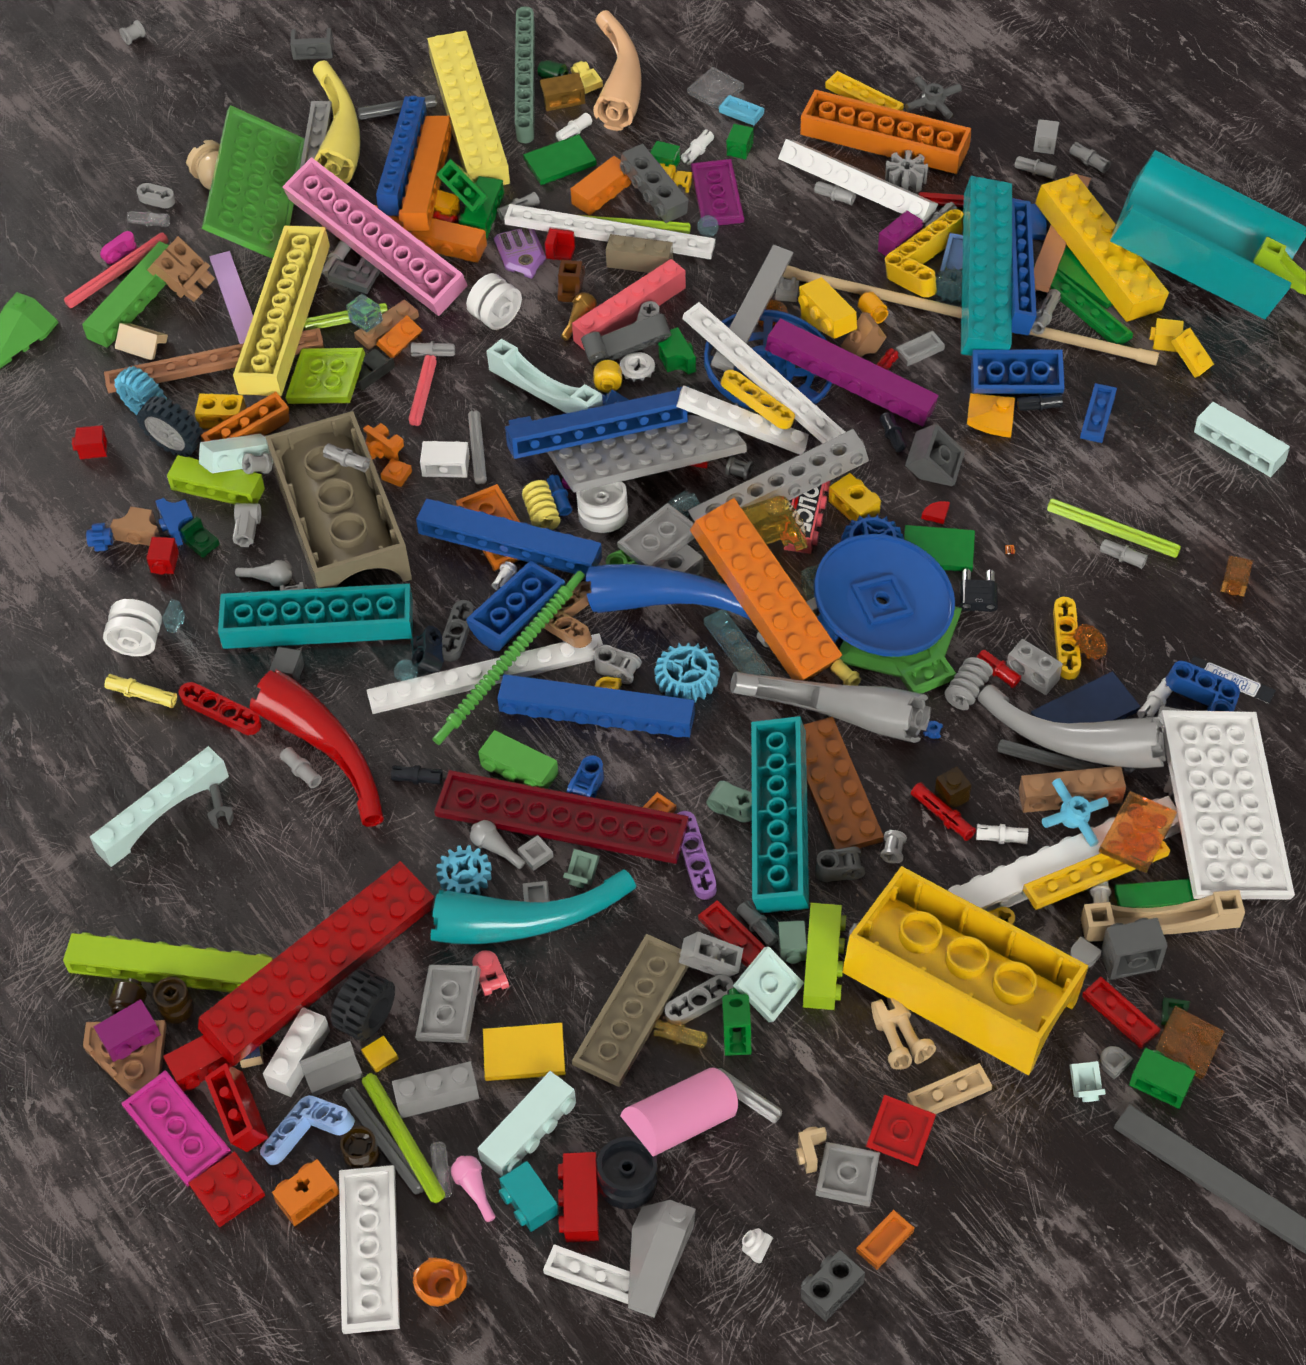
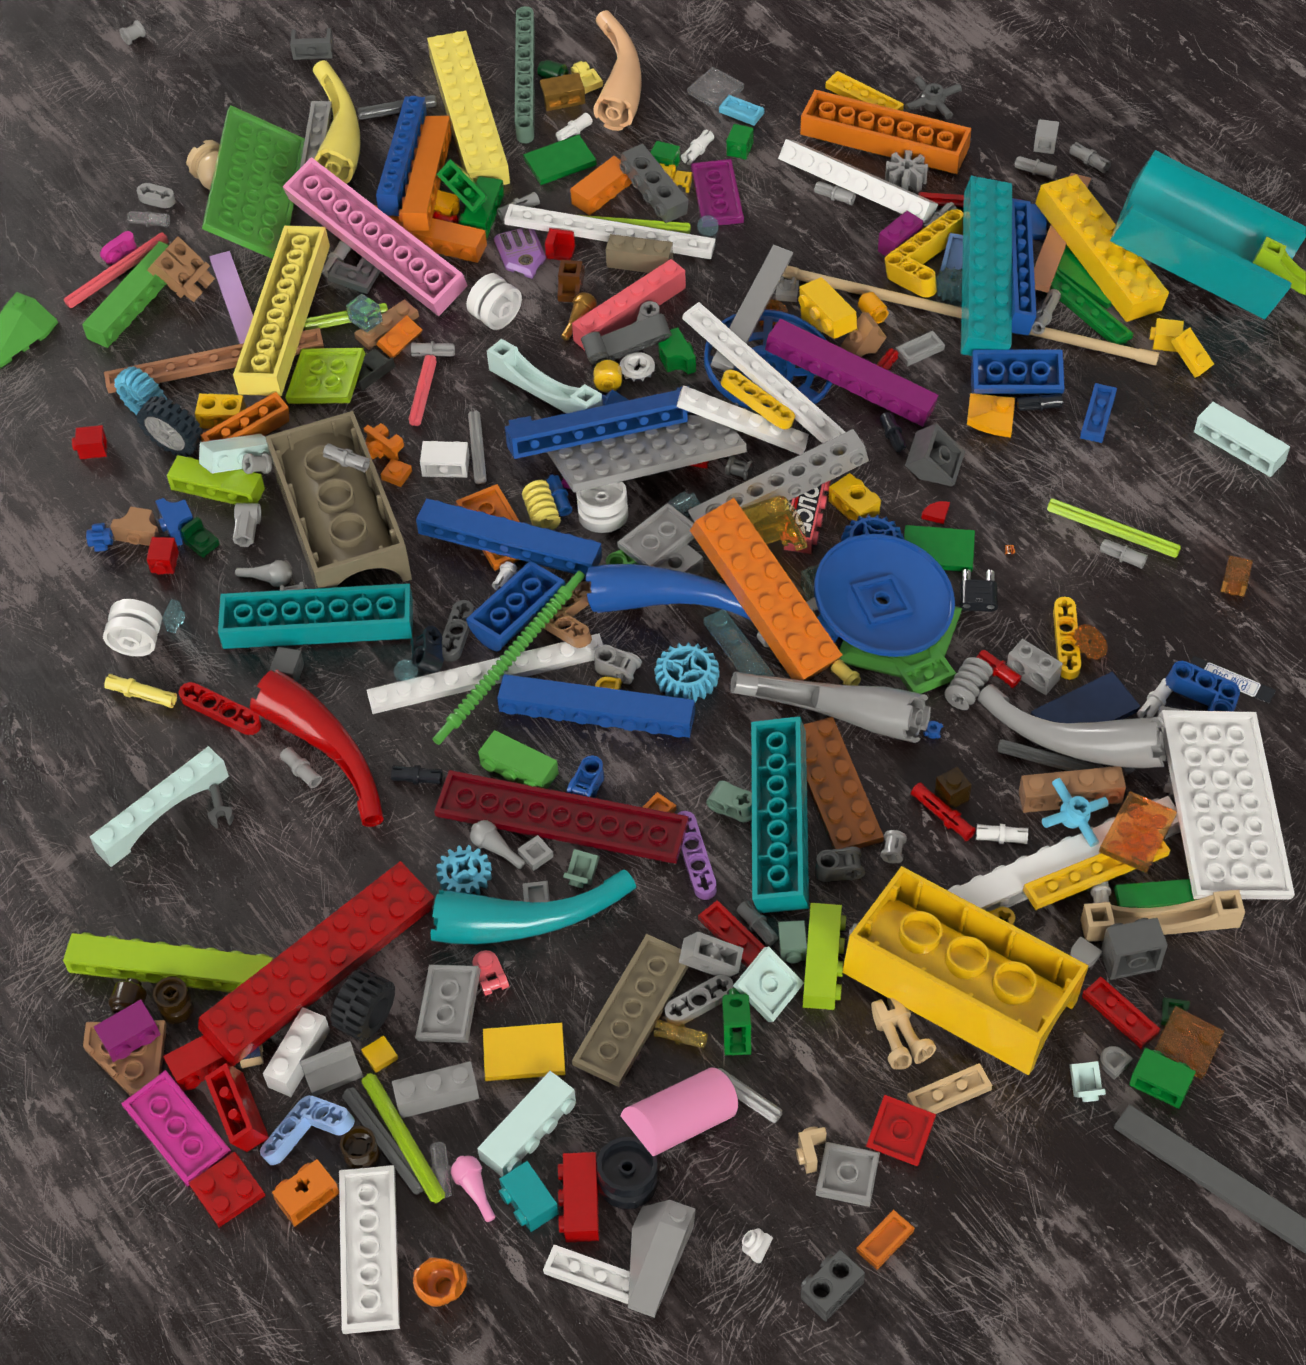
(138, 340): tan panel -> none

